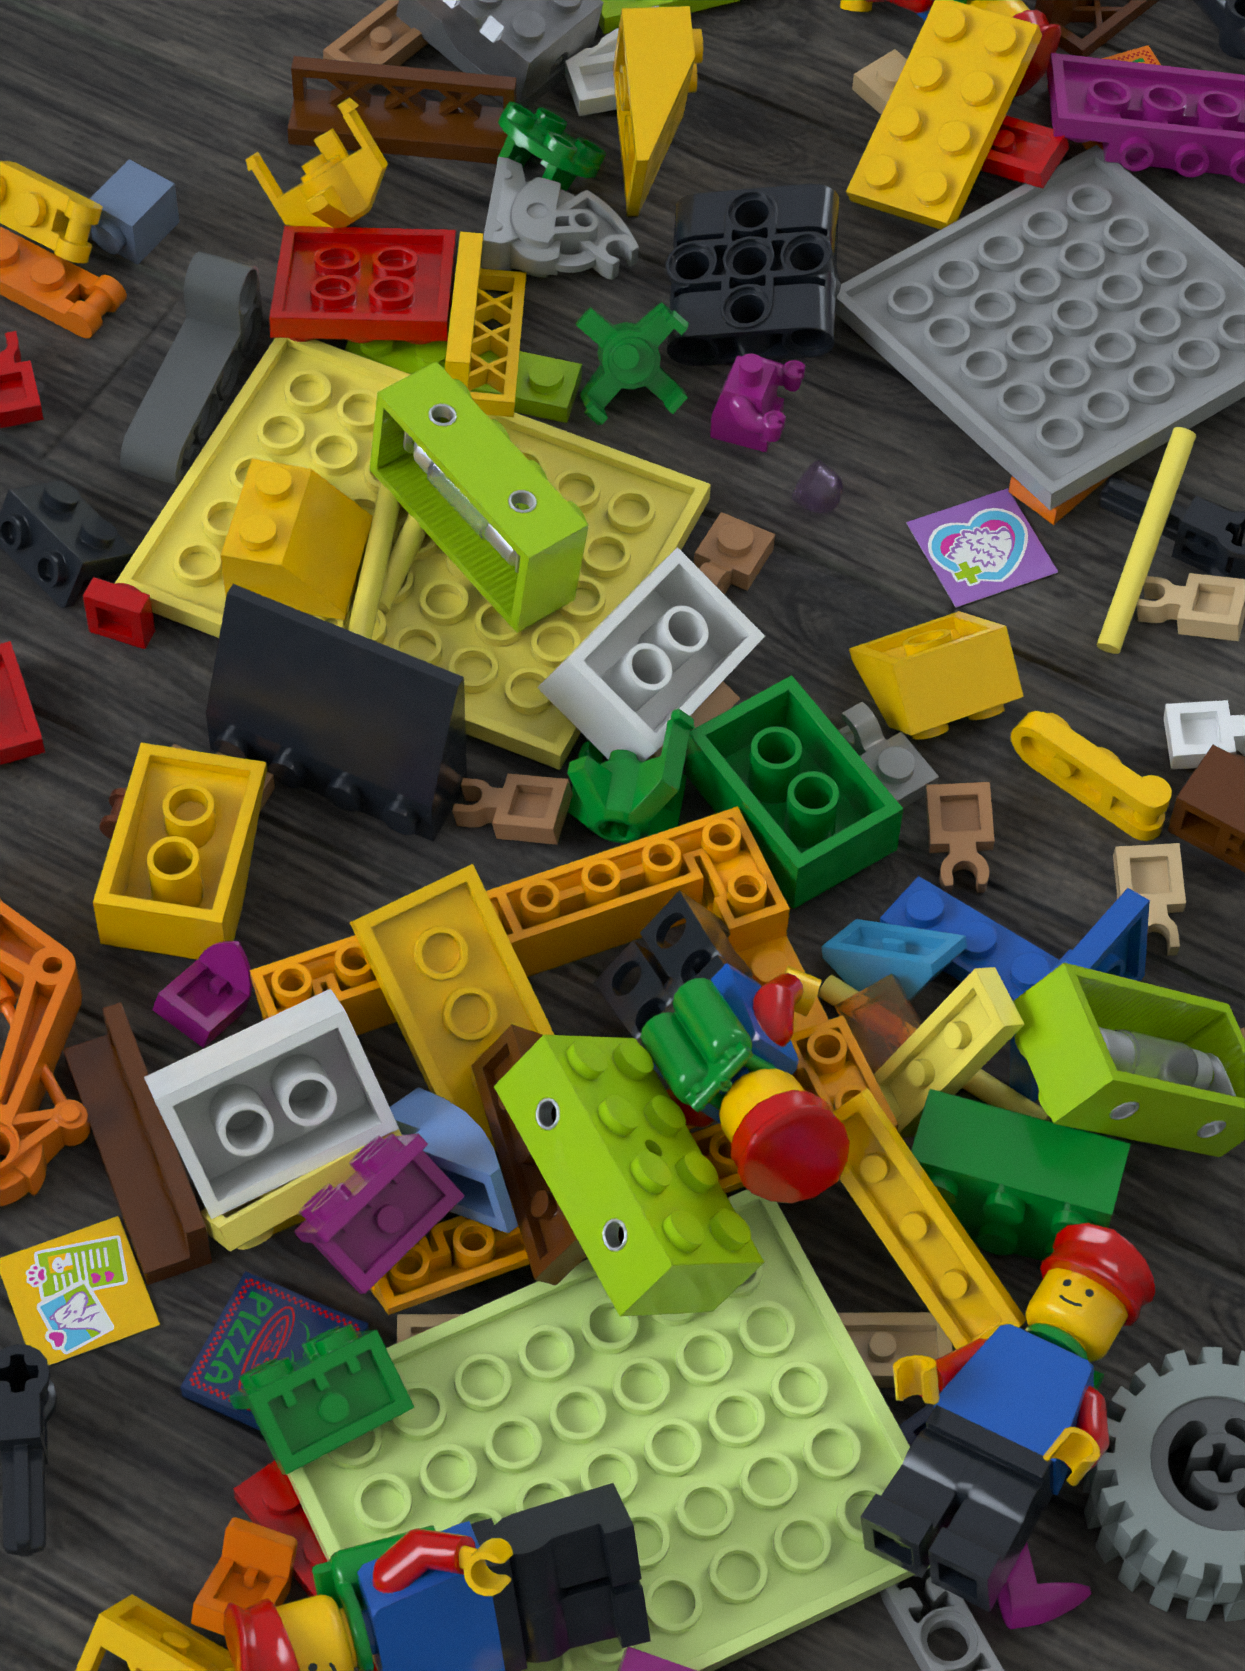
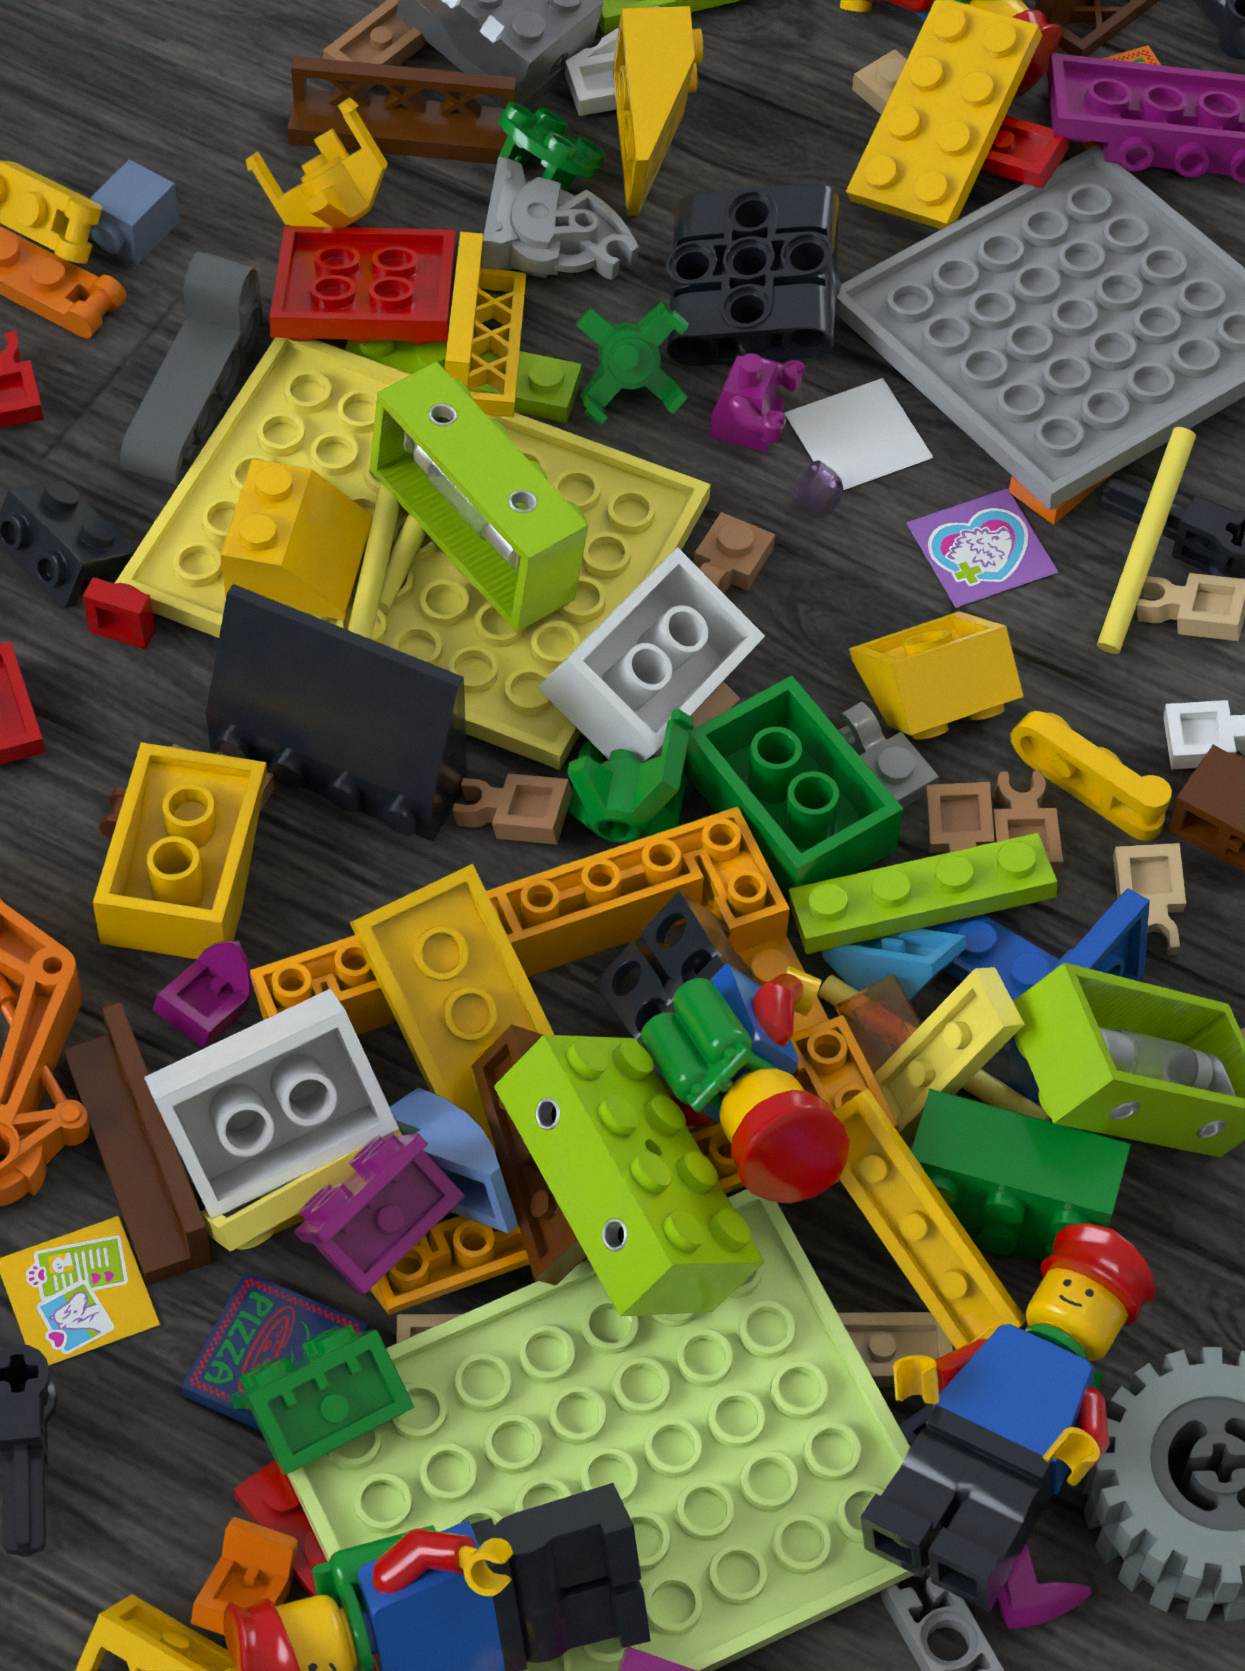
(859, 433): none -> white sticker
(922, 893): none -> lime plate
(1022, 816): none -> medium nougat plate

